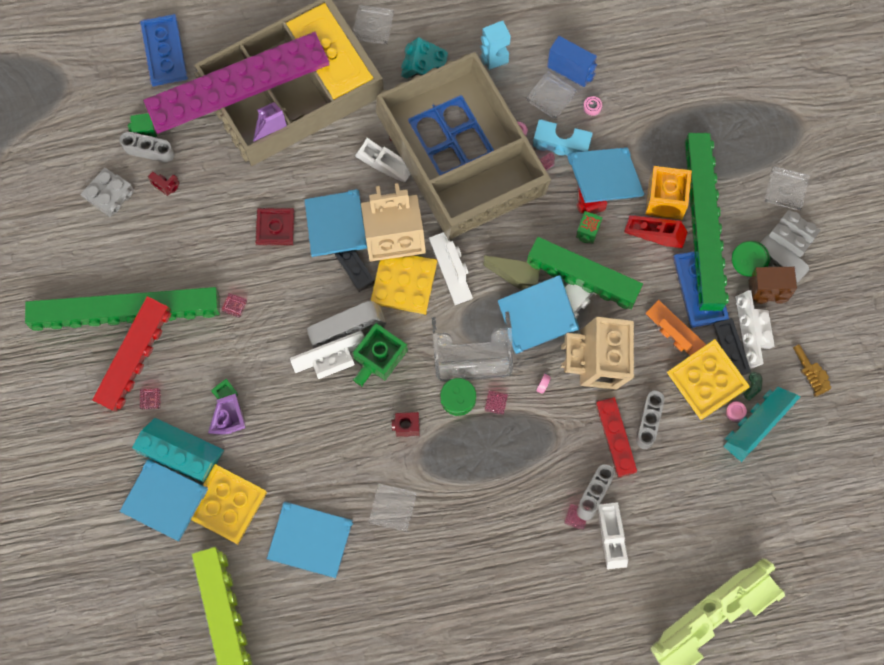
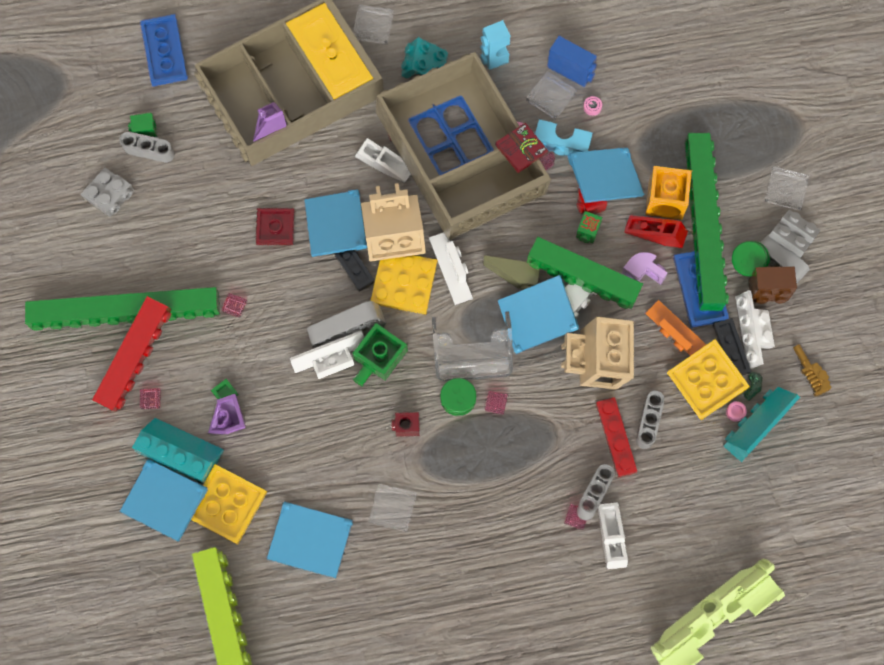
(162, 184): dark red bracket -> none
(236, 82): magenta plate -> none
(521, 147): none -> dark red tile
(543, 383): bright pink tile -> none
(644, 264): none -> lavender brick

